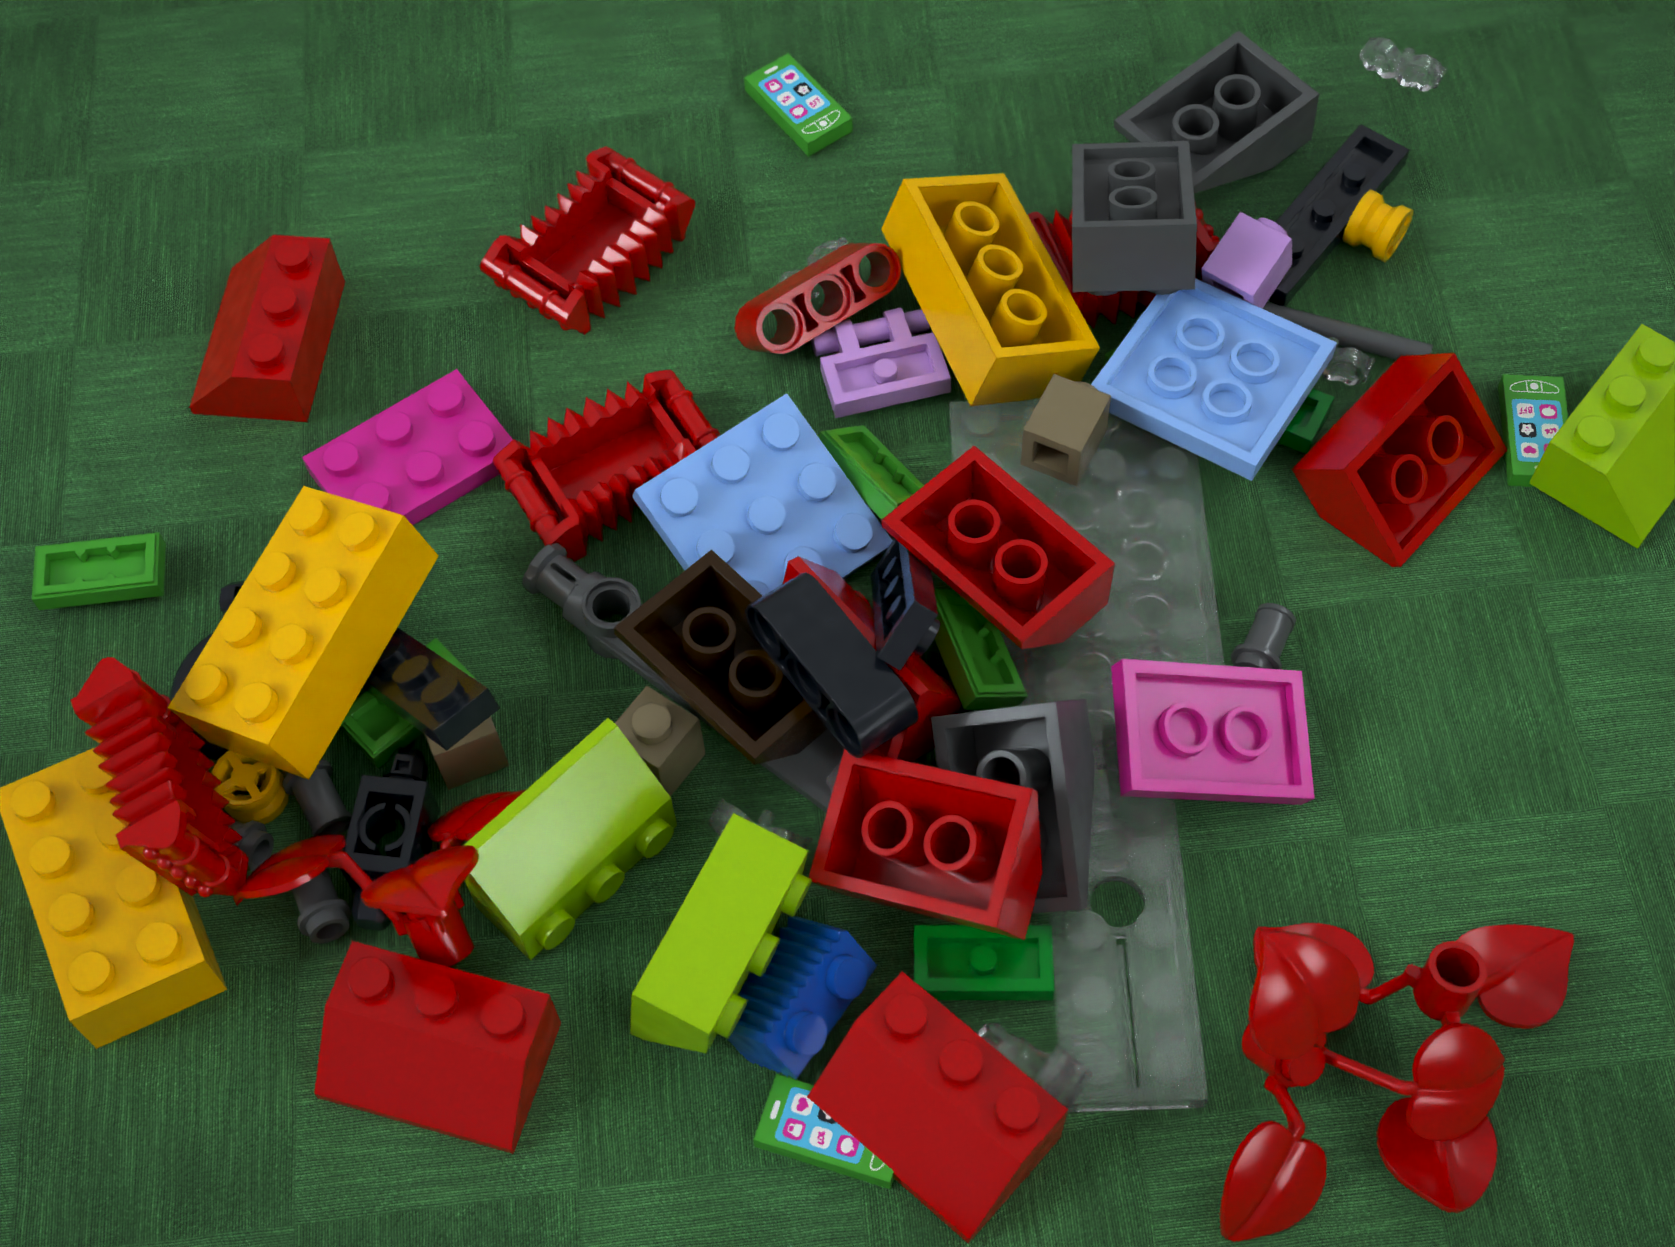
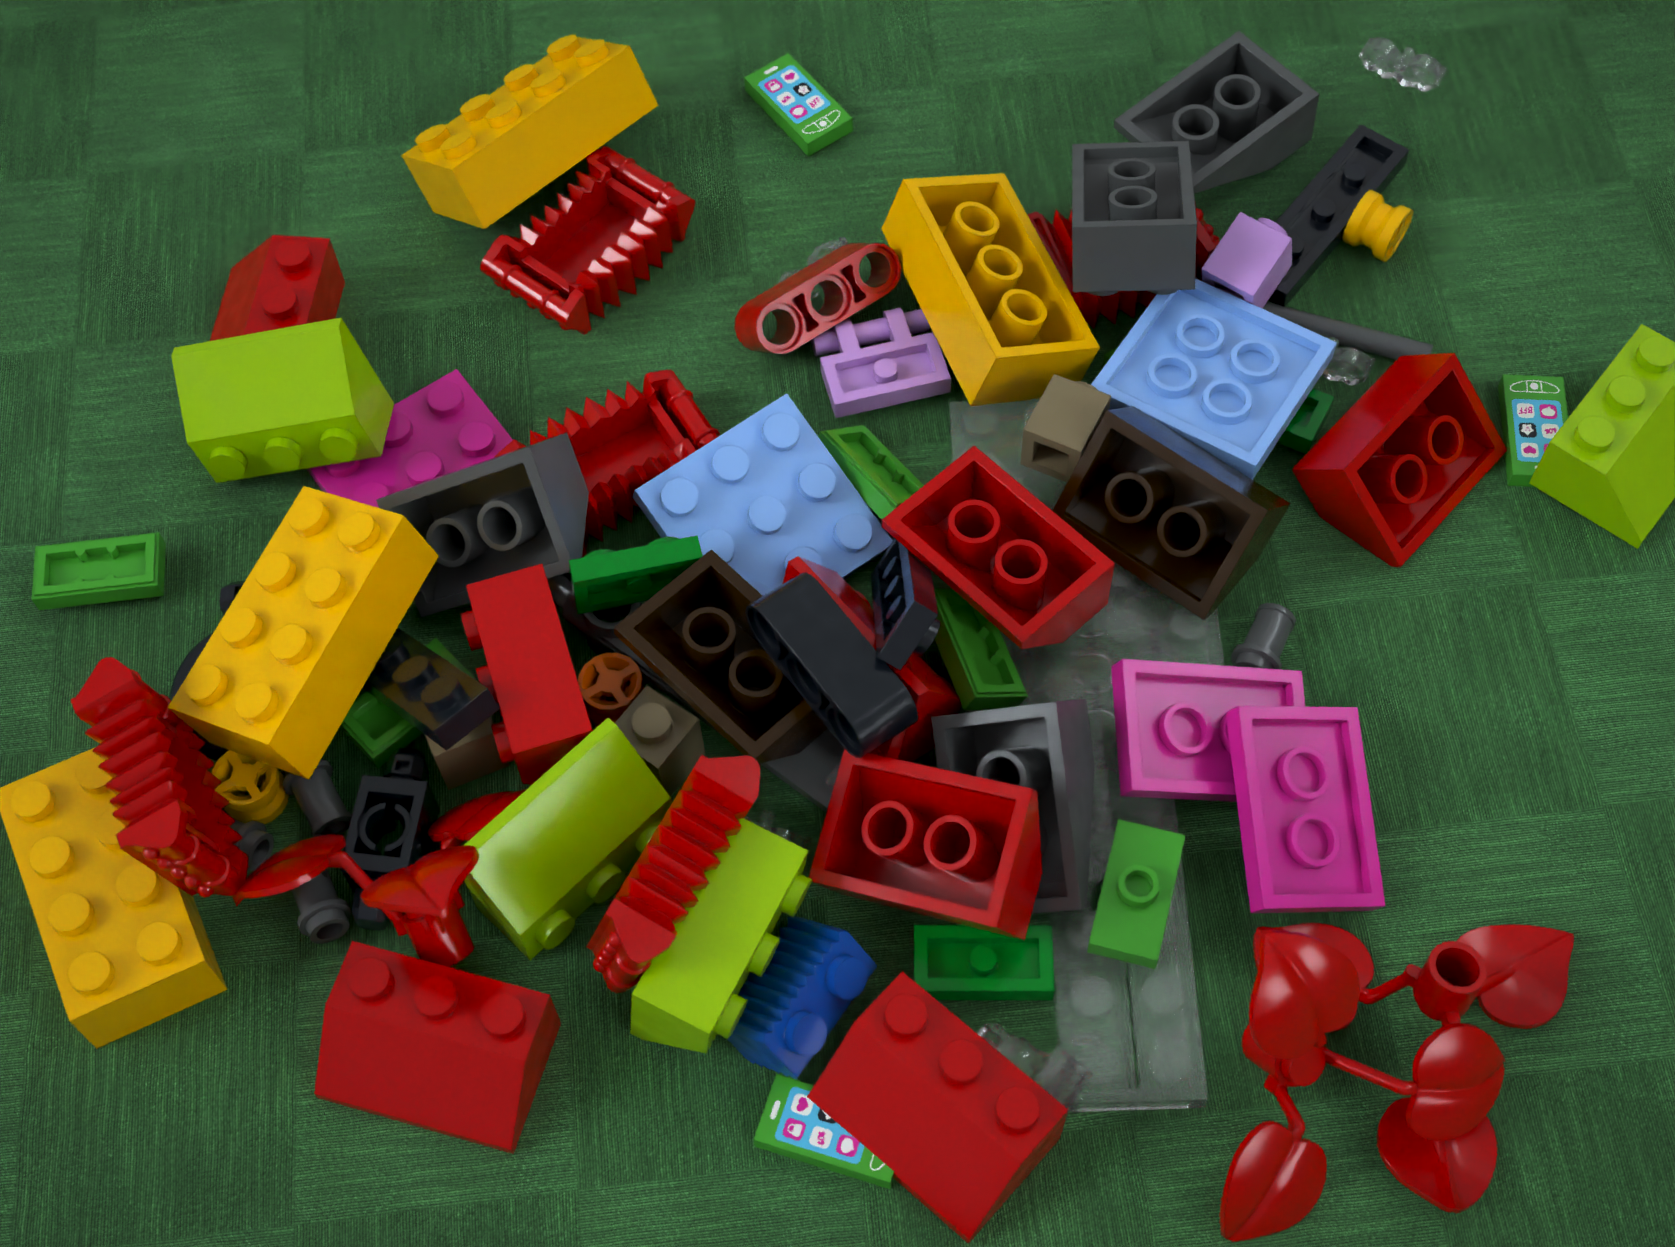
(280, 401): none -> lime slope
(497, 519): none -> dark grey slope
(526, 670): none -> red slope
(529, 129): none -> yellow brick
(609, 676): none -> orange wheel
(629, 575): none -> green plate
(672, 867): none -> red piece
(1136, 894): none -> bright green plate
(1168, 510): none -> dark brown slope
(1304, 809): none -> dark pink plate

